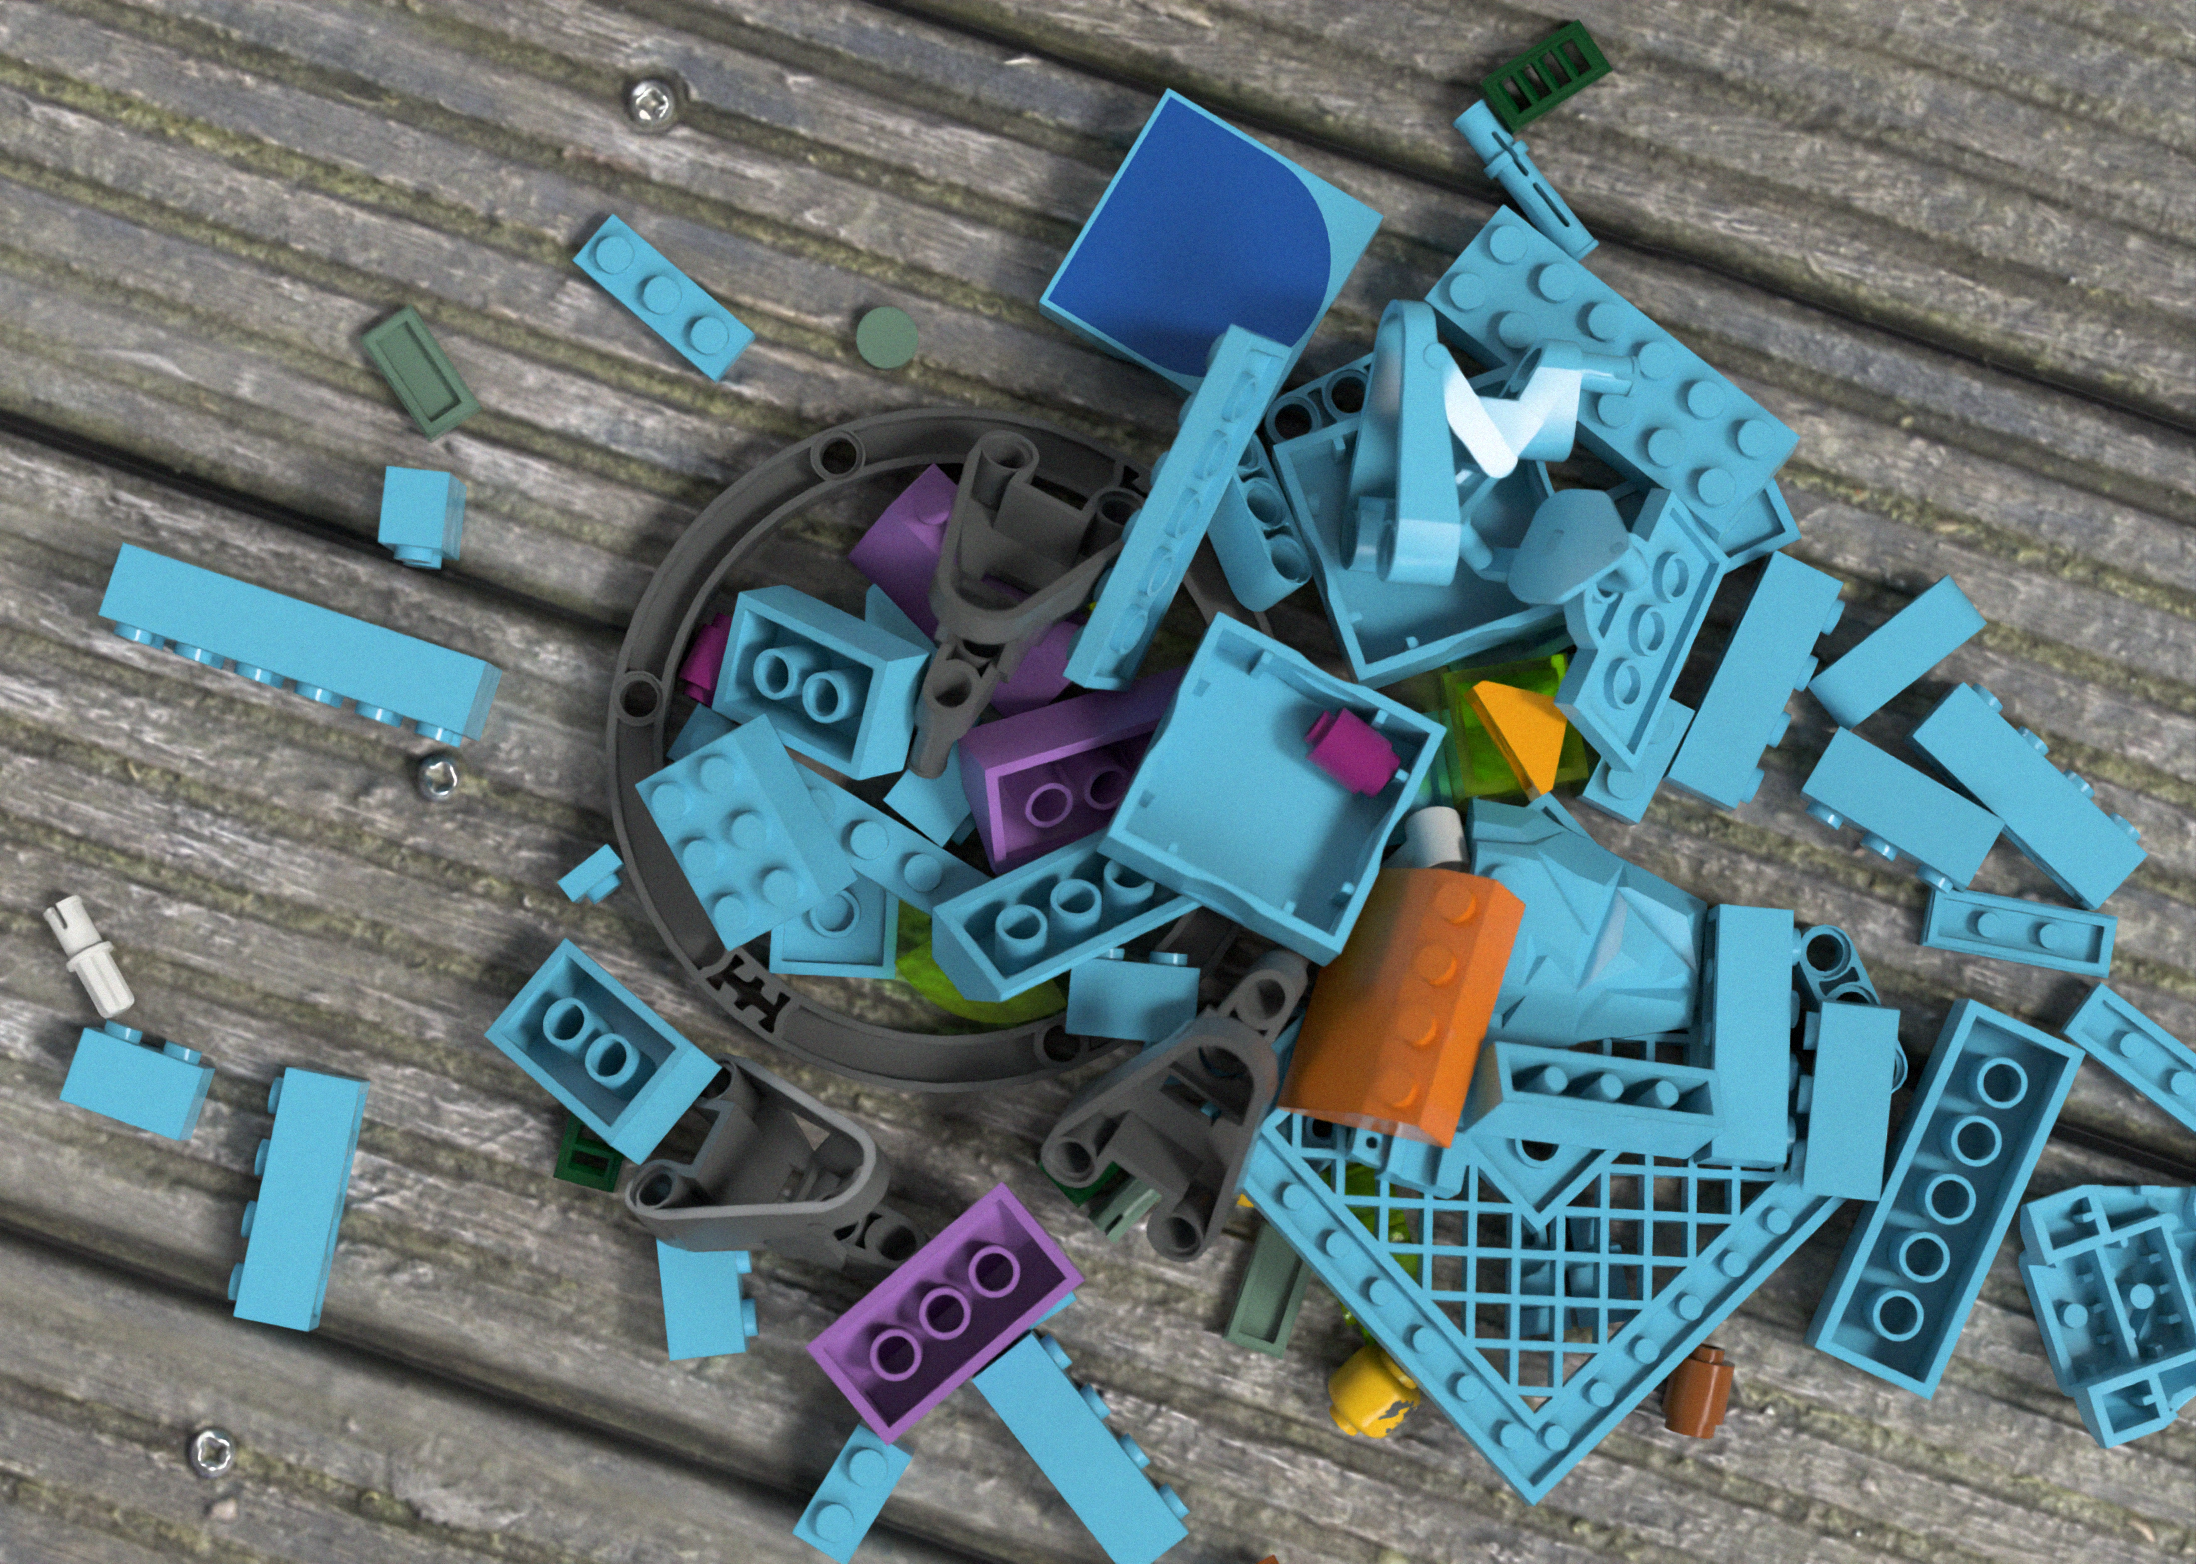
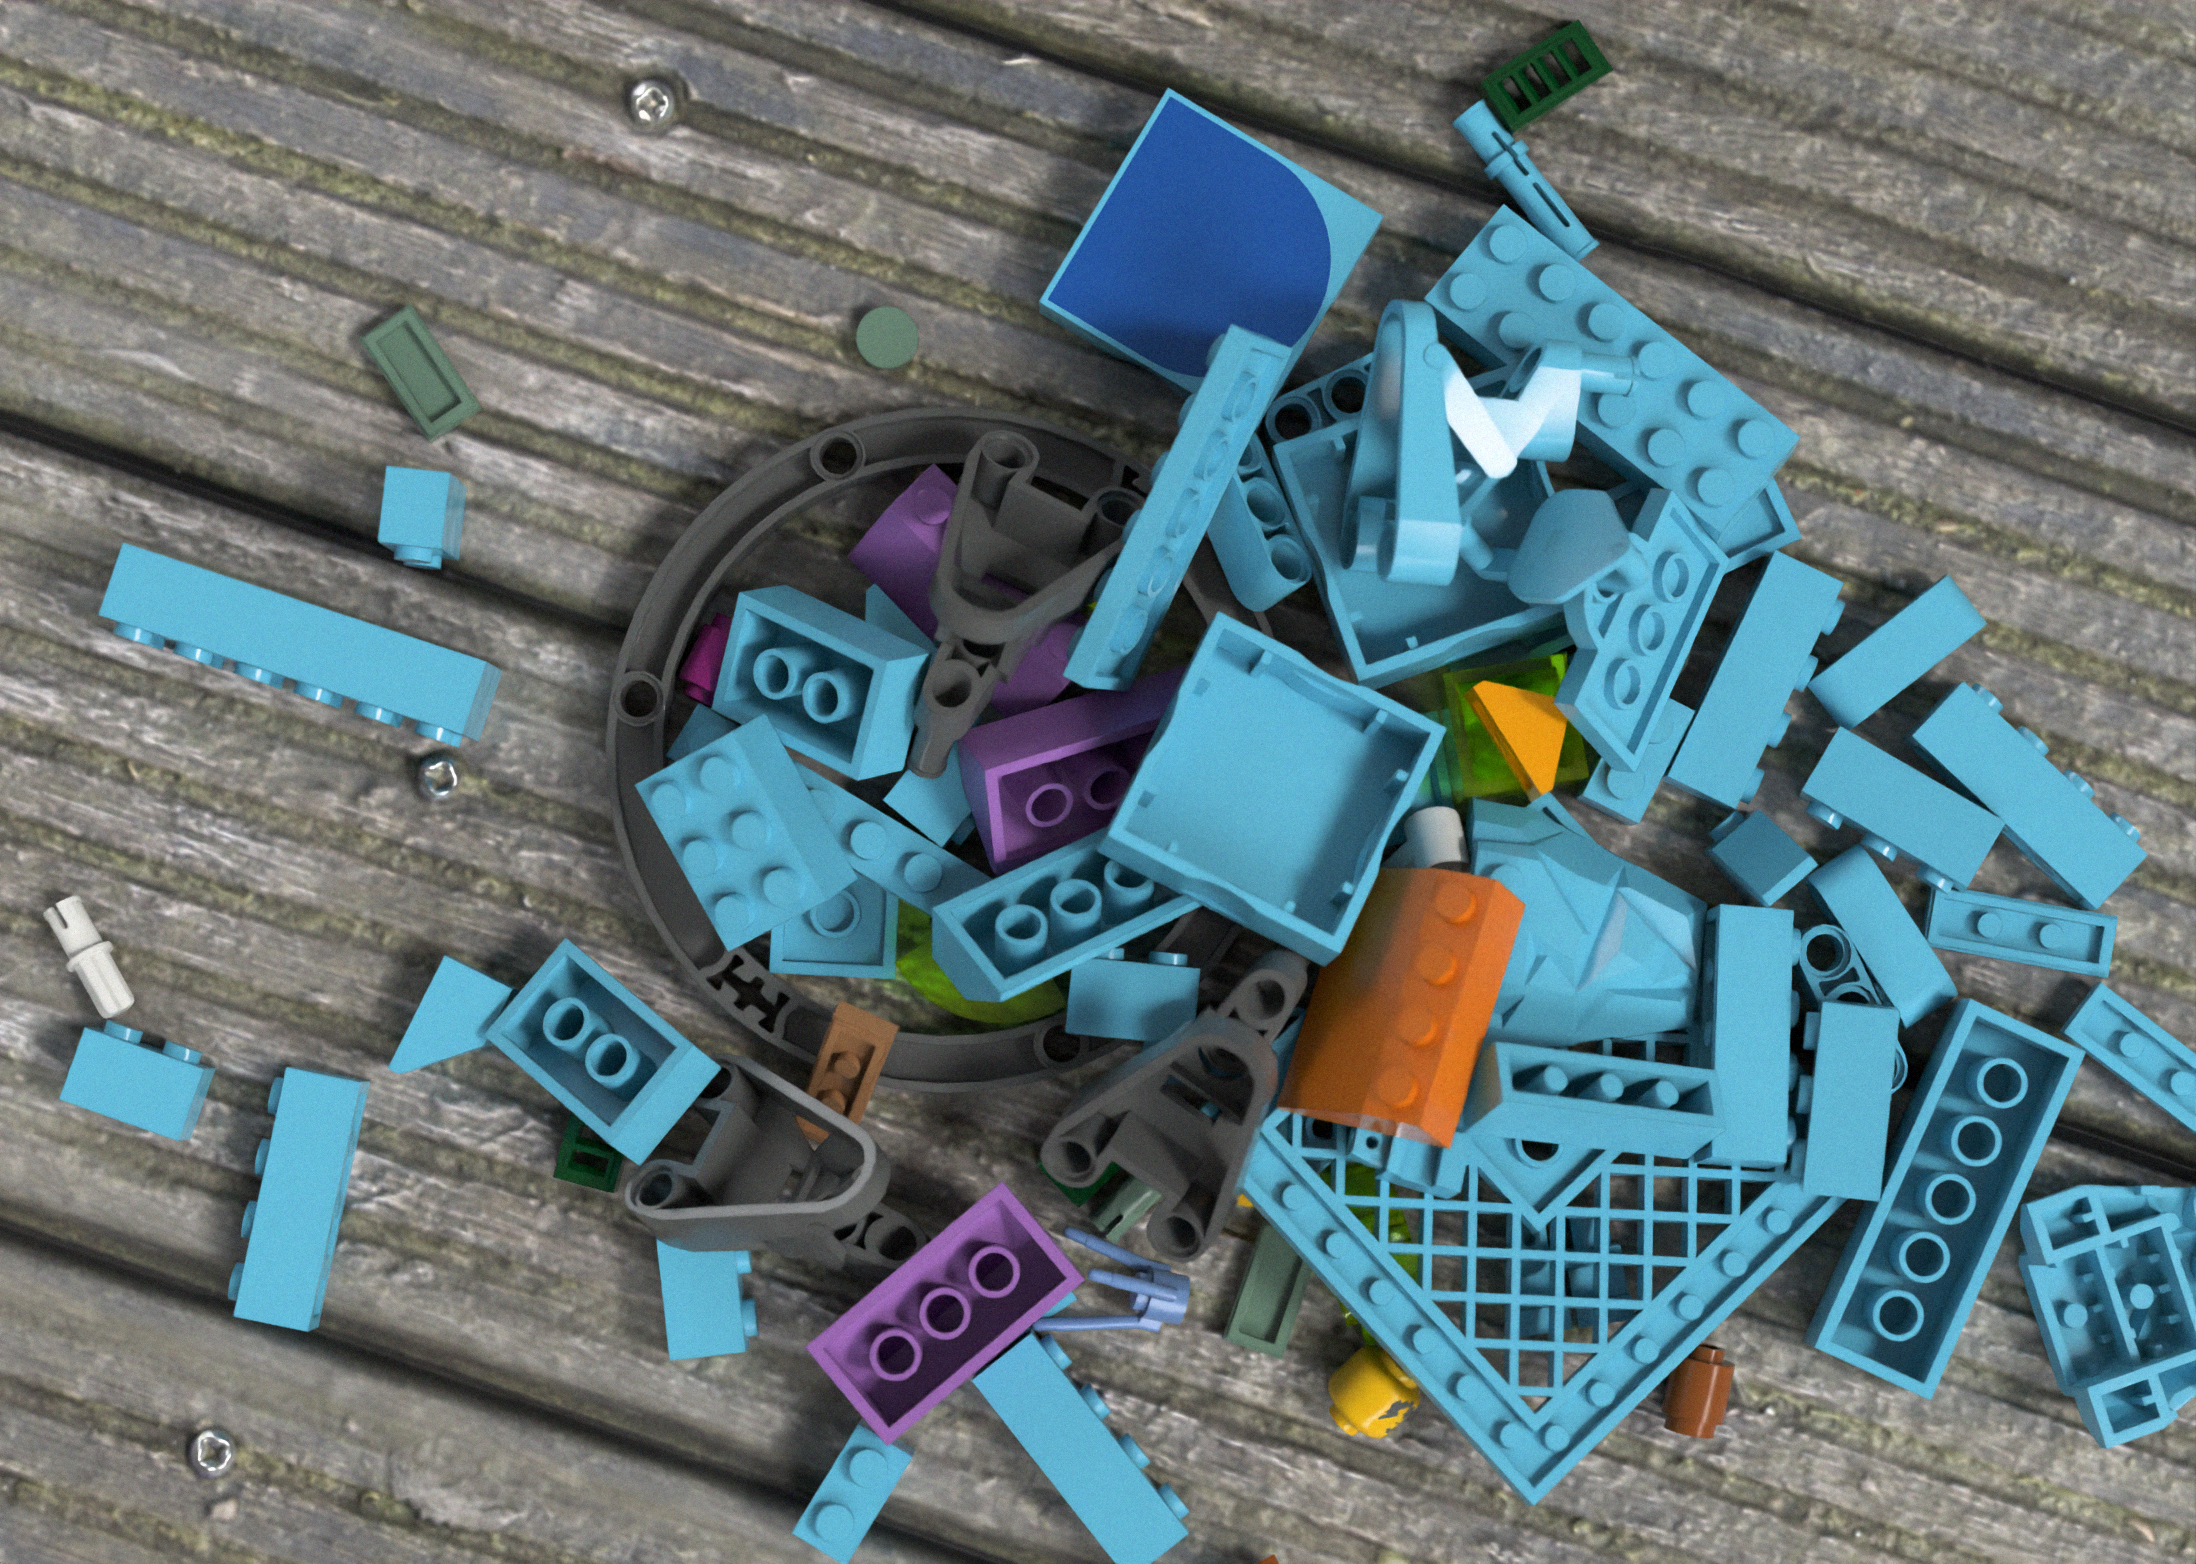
(452, 1016): none -> medium azure slope
(595, 876): medium azure plate -> none
(664, 298): medium azure plate -> none
(848, 1065): none -> medium nougat tile
(1154, 1293): none -> medium blue plant
(1351, 752): magenta brick -> none
(1757, 857): none -> medium azure slope
(1887, 940): none -> medium azure beam

